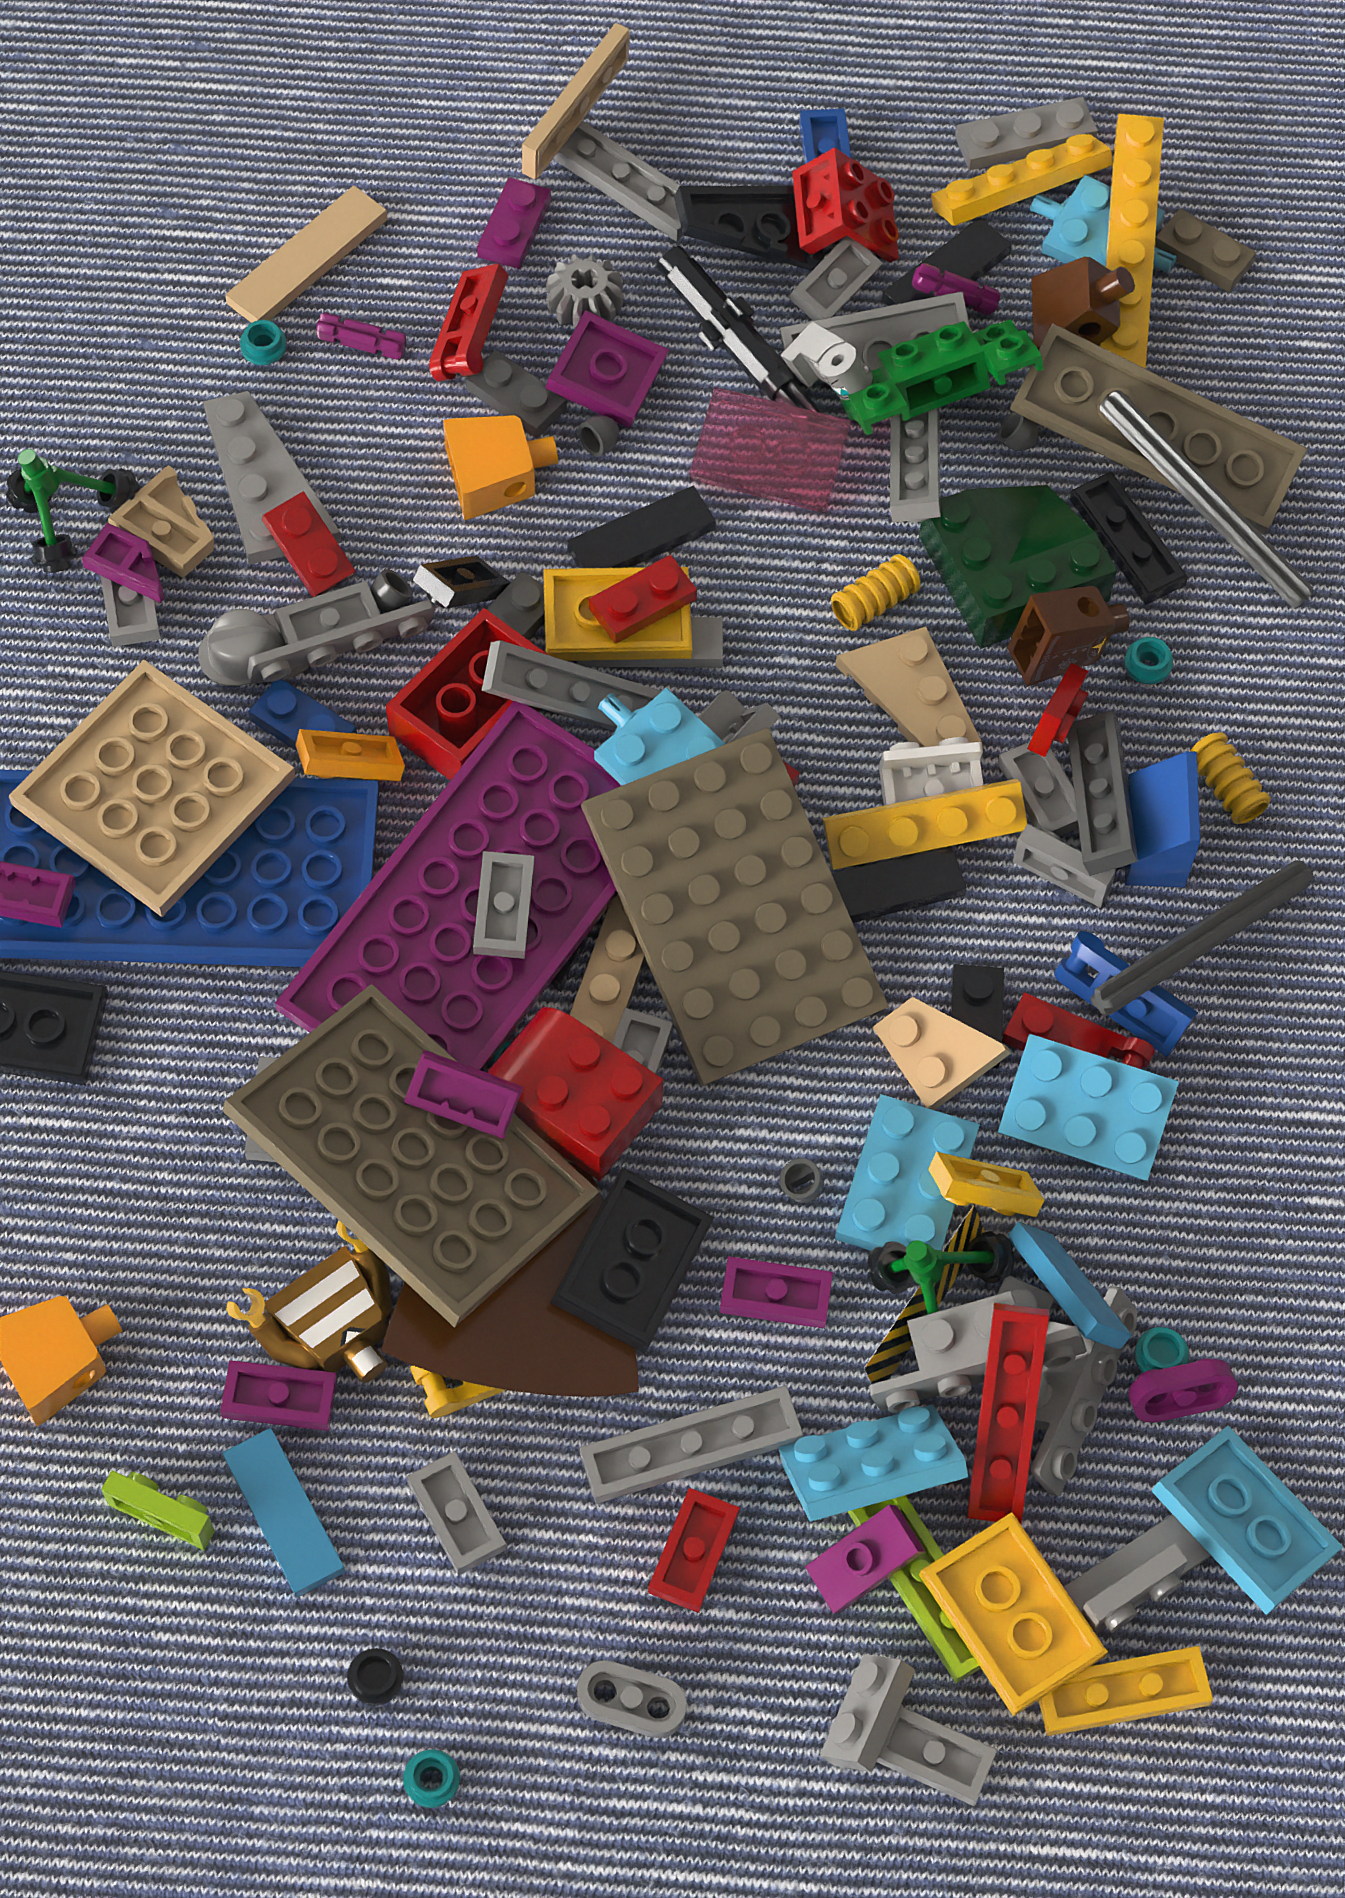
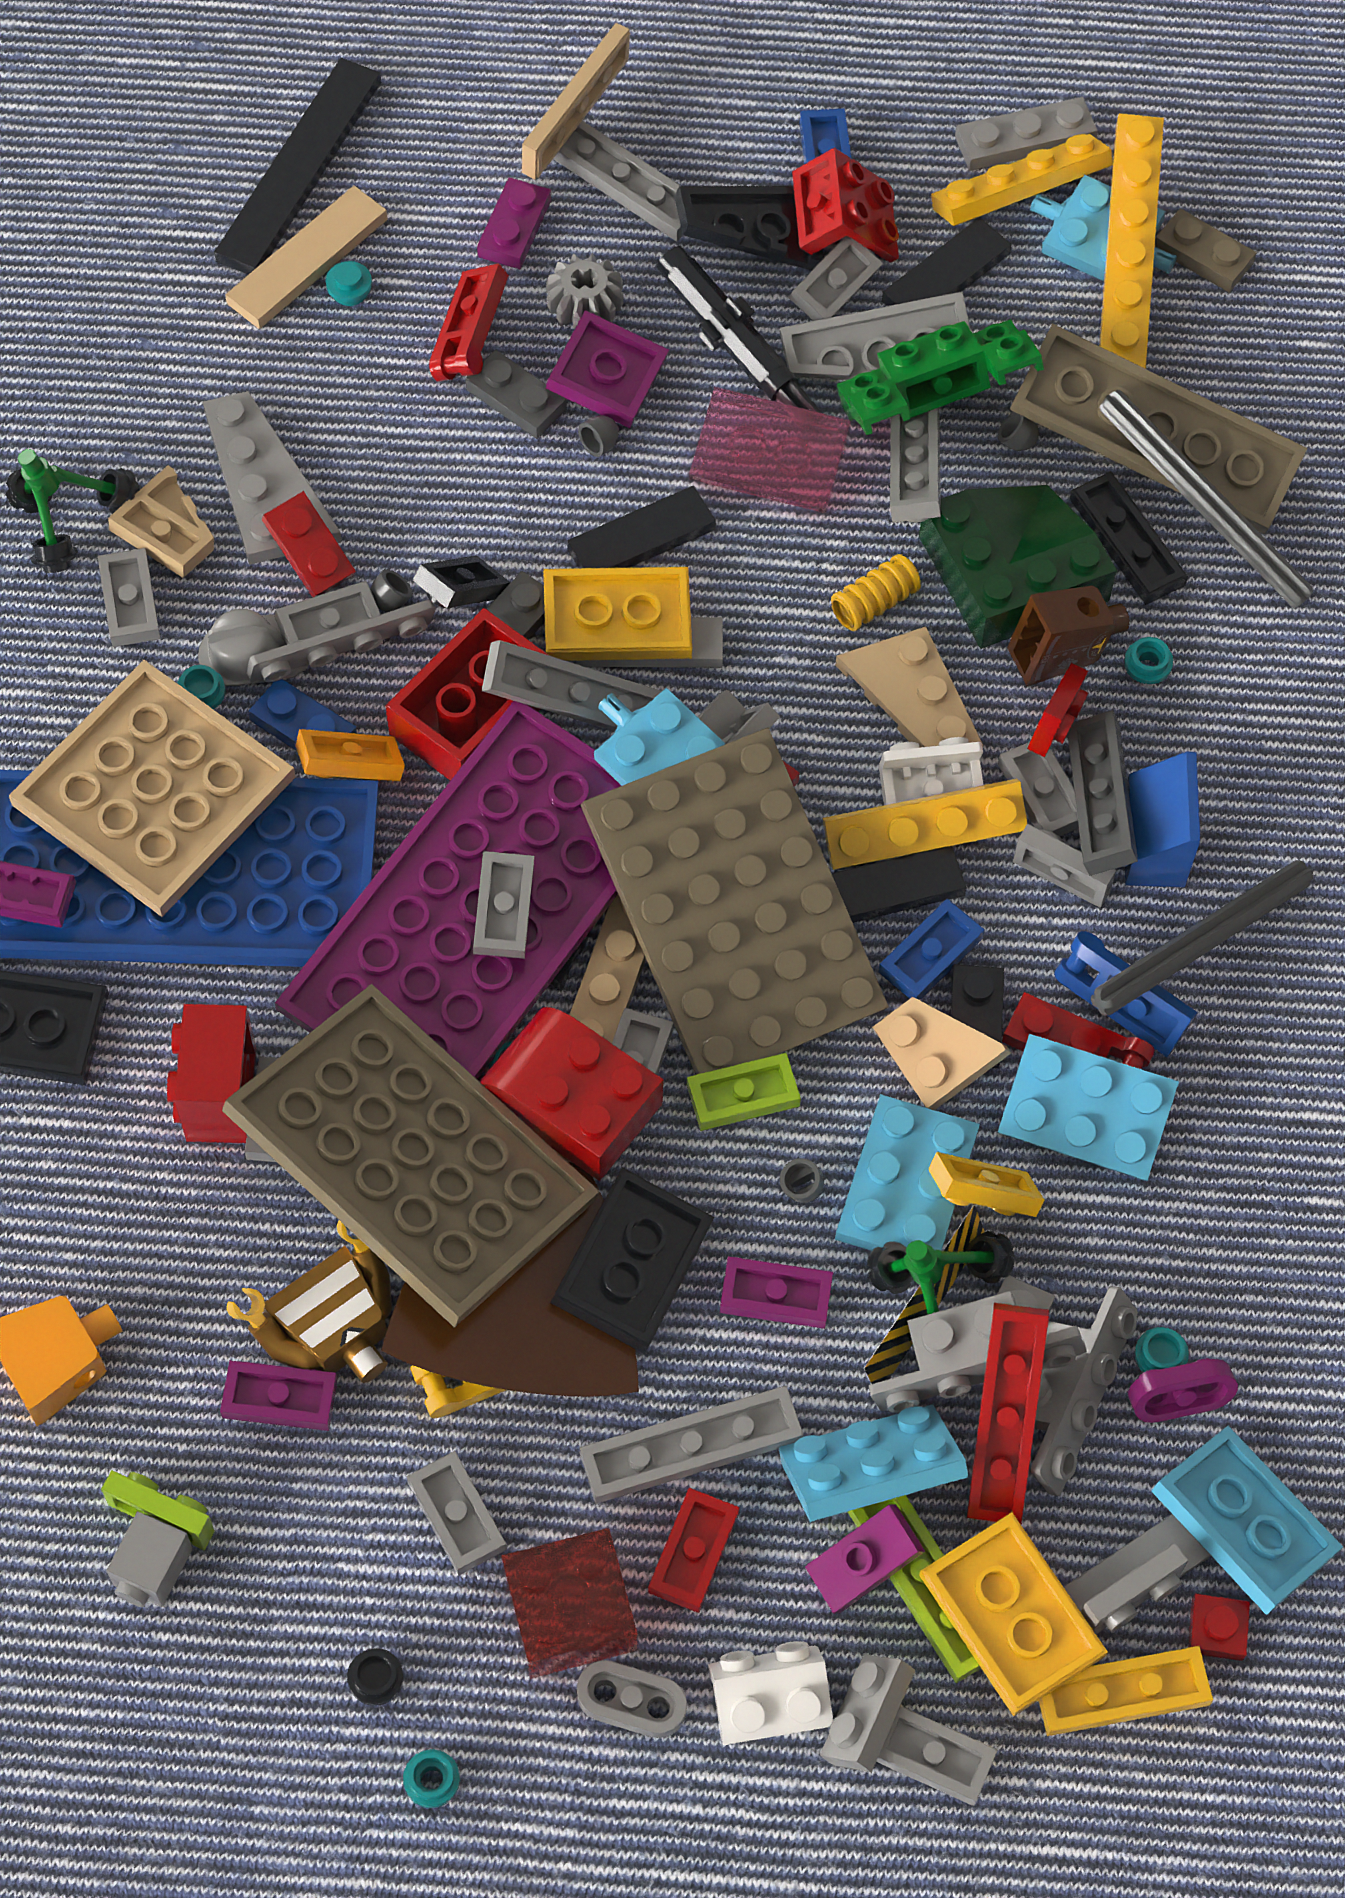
(125, 561): magenta tile -> none
(148, 1561): none -> light grey brick
(204, 684): none -> teal plate
(213, 1063): none -> red brick
(261, 333): teal plate -> none
(283, 1512): dark azure tile -> none
(298, 166): none -> black tile
(349, 283): none -> teal plate
(361, 335): magenta axle -> none
(463, 1094): magenta plate -> none
(494, 461): light orange torso -> none
(569, 1603): none -> clear red brick
(642, 599): red plate -> none
(743, 1091): none -> lime plate
(771, 1692): none -> white bracket
(827, 357): leg -> none
(928, 278): magenta axle -> none
(931, 950): none -> blue plate
(1069, 1286): dark azure tile -> none
(1079, 299): reddish brown torso -> none
(1219, 1626): none -> red plate
(1229, 778): yellow piece -> none

